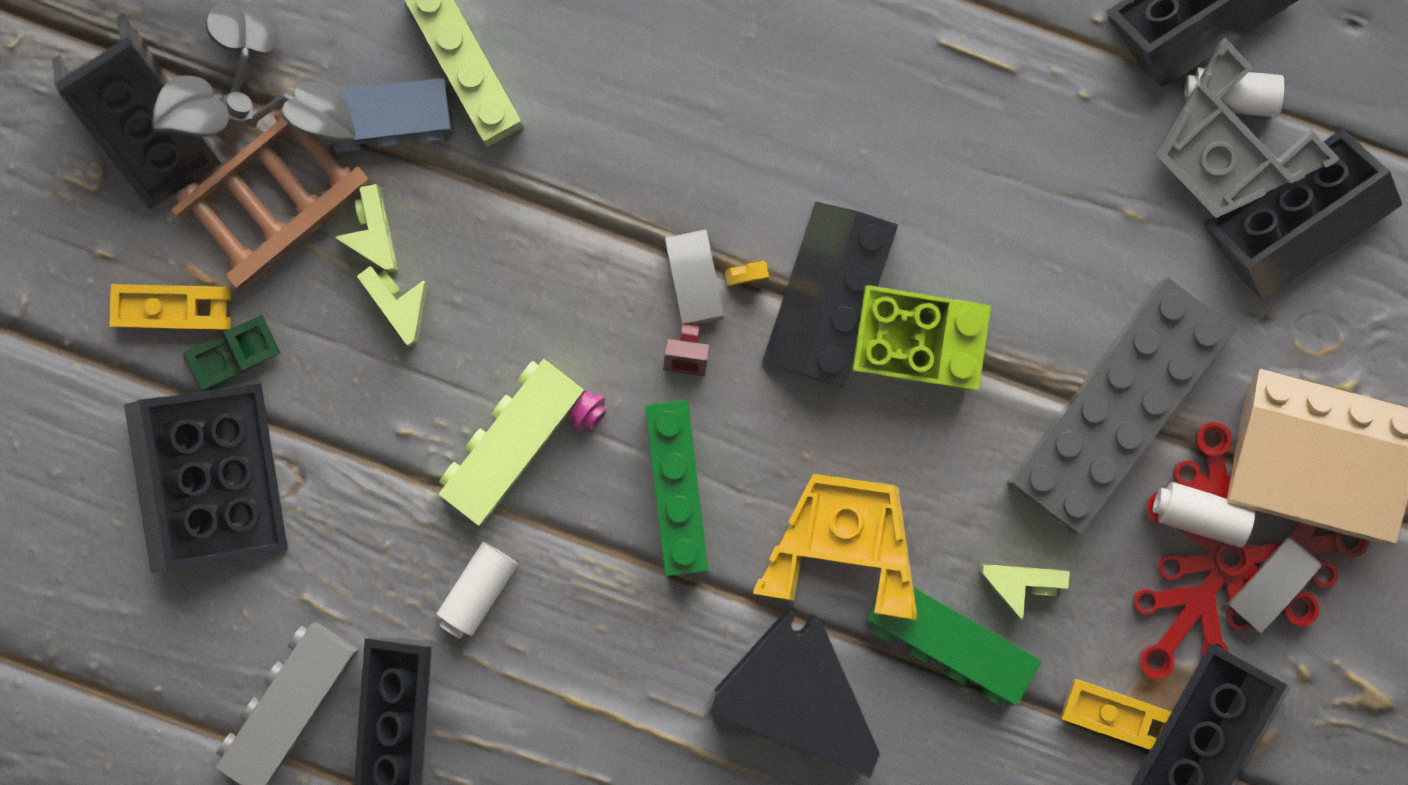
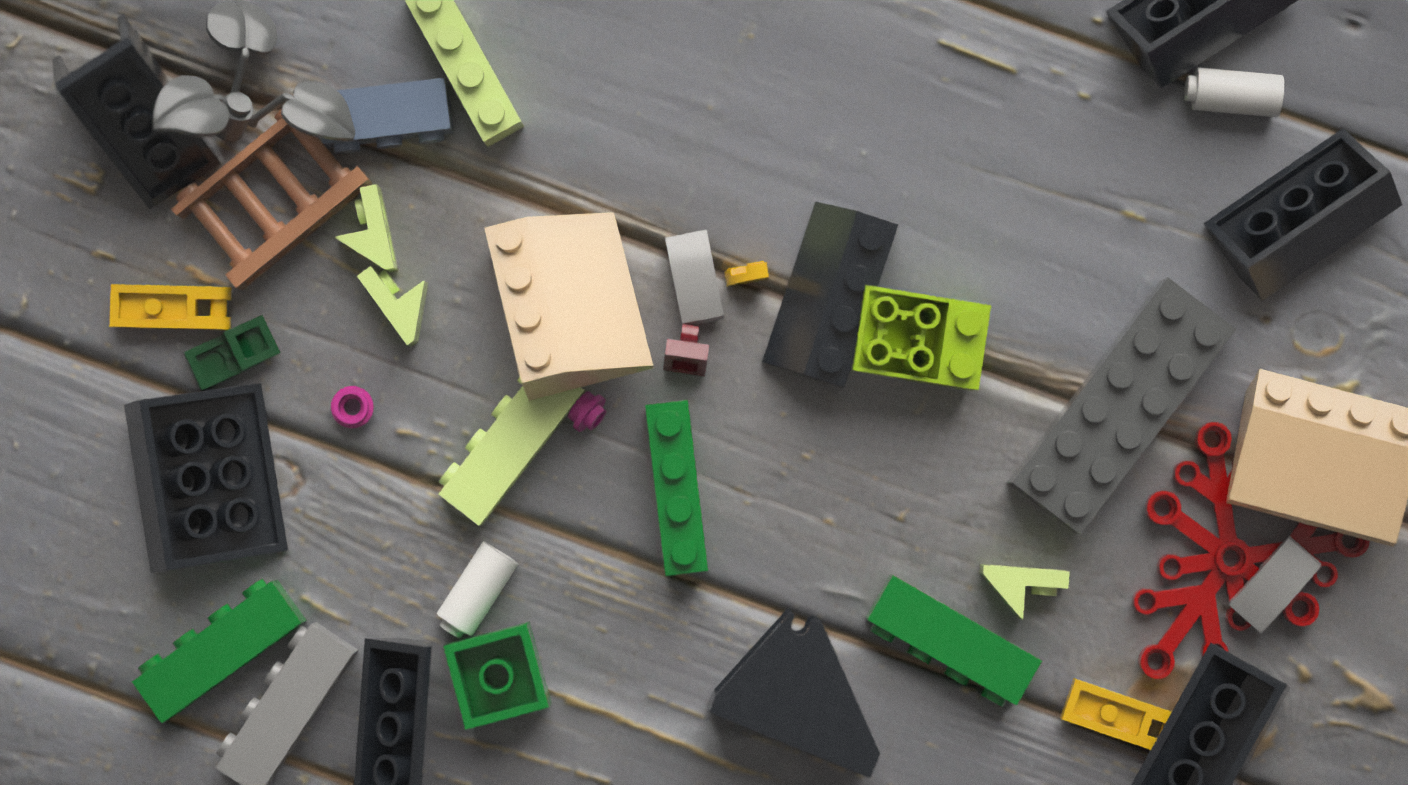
(218, 650): none -> green brick
(339, 402): none -> dark pink plate
(497, 675): none -> green brick
(568, 301): none -> slope
(846, 525): yellow wing -> none
(1203, 514): white brick -> none
(1220, 155): light grey wing -> none

